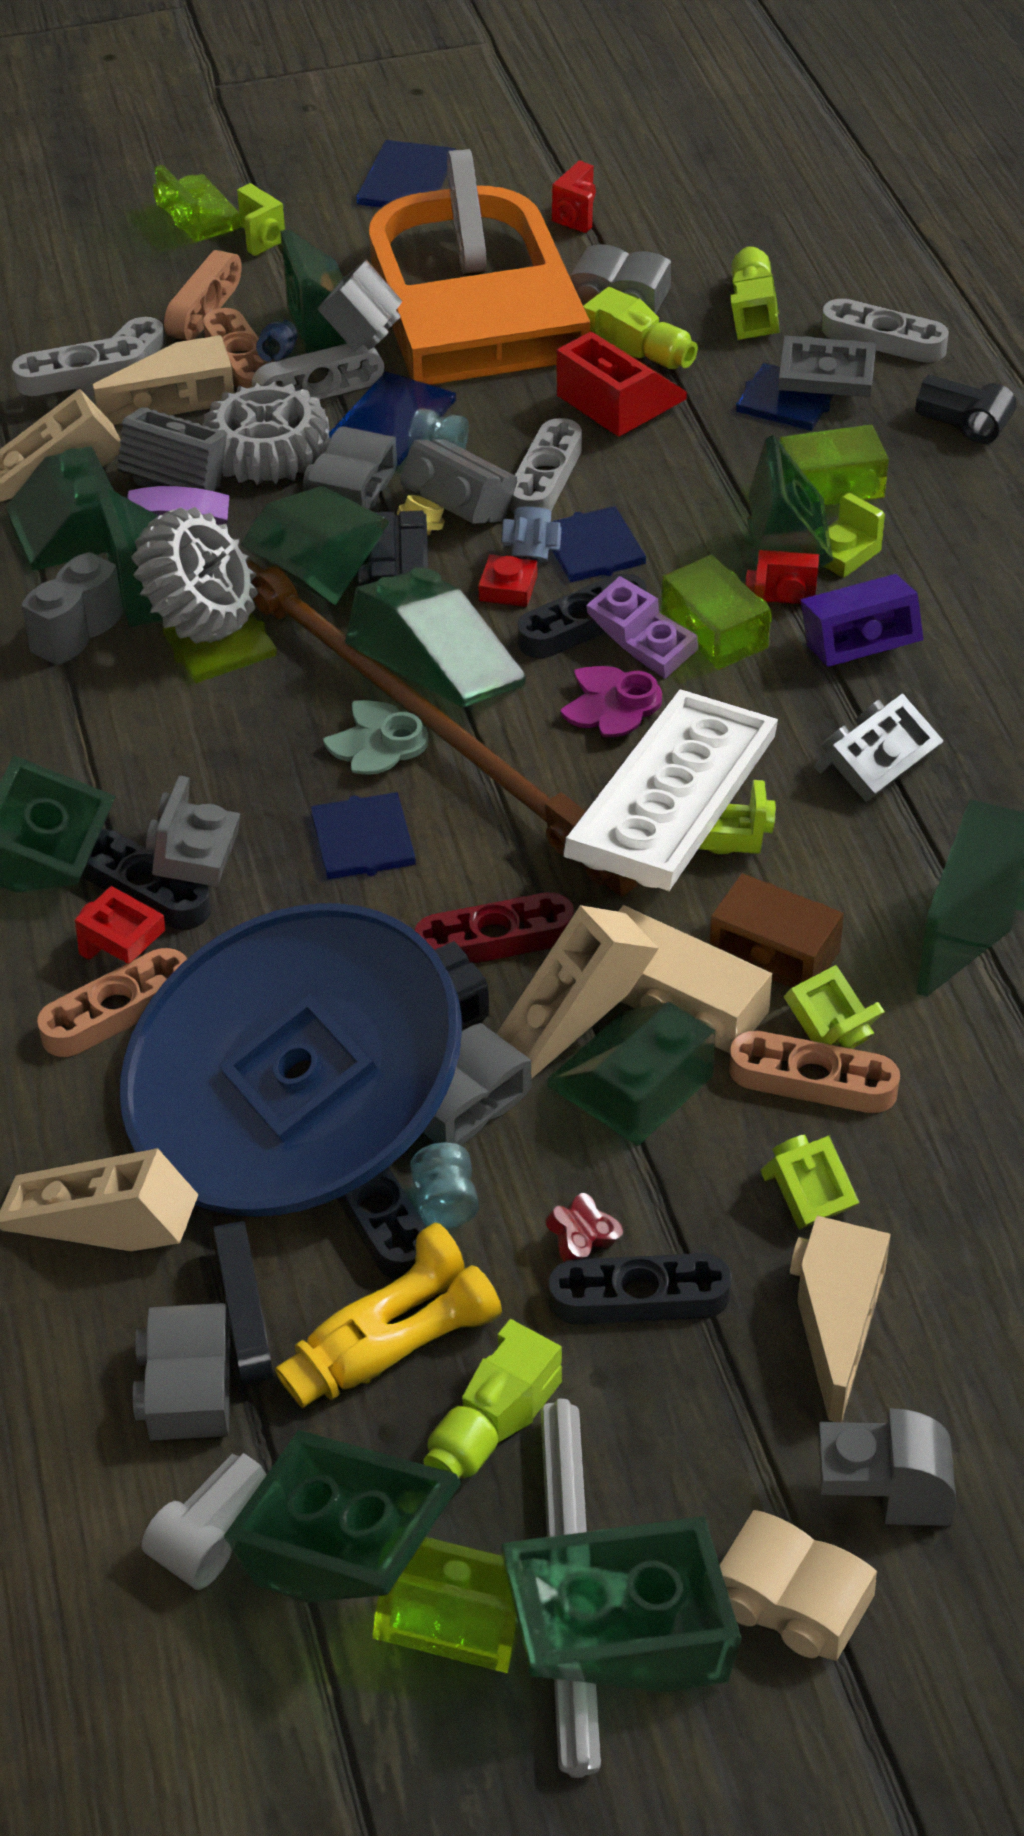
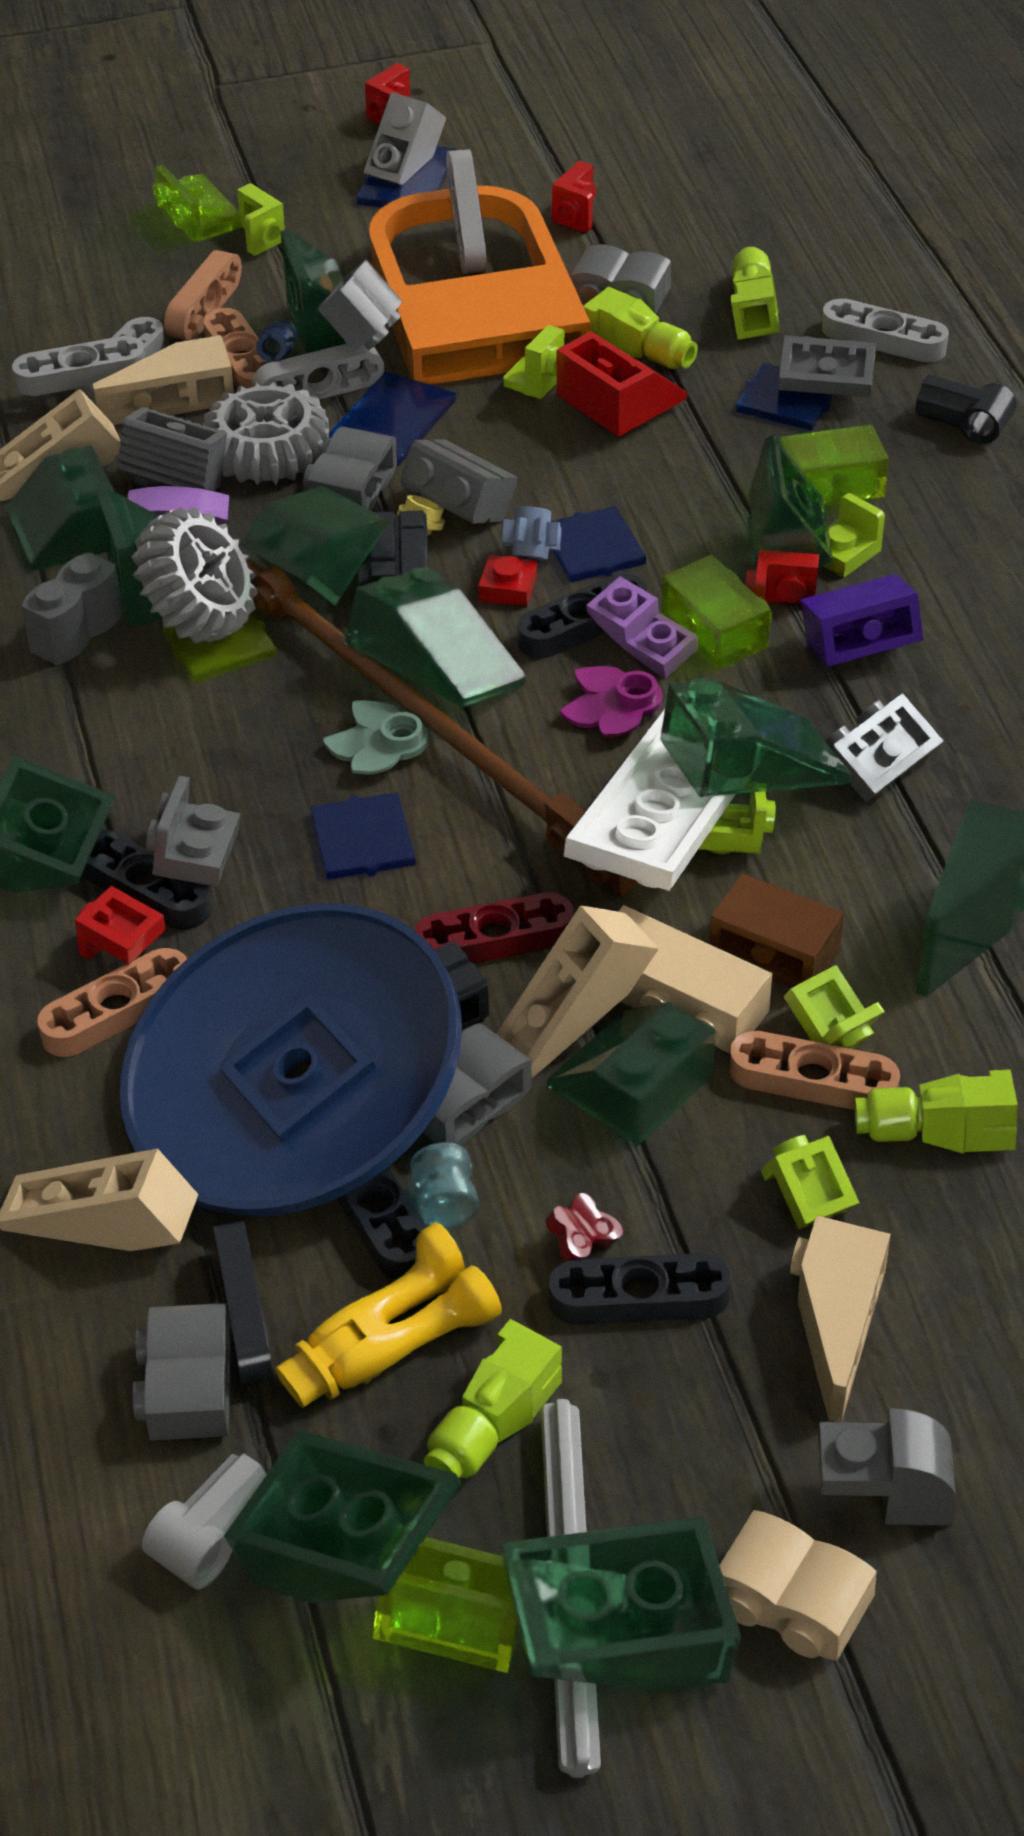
(378, 90): none -> red bracket
(404, 139): none -> light grey slope
(429, 426): clear light blue wheel -> none
(537, 370): none -> lime bracket
(543, 453): light grey beam -> none
(743, 743): none -> clear green slope
(949, 1112): none -> lime piece

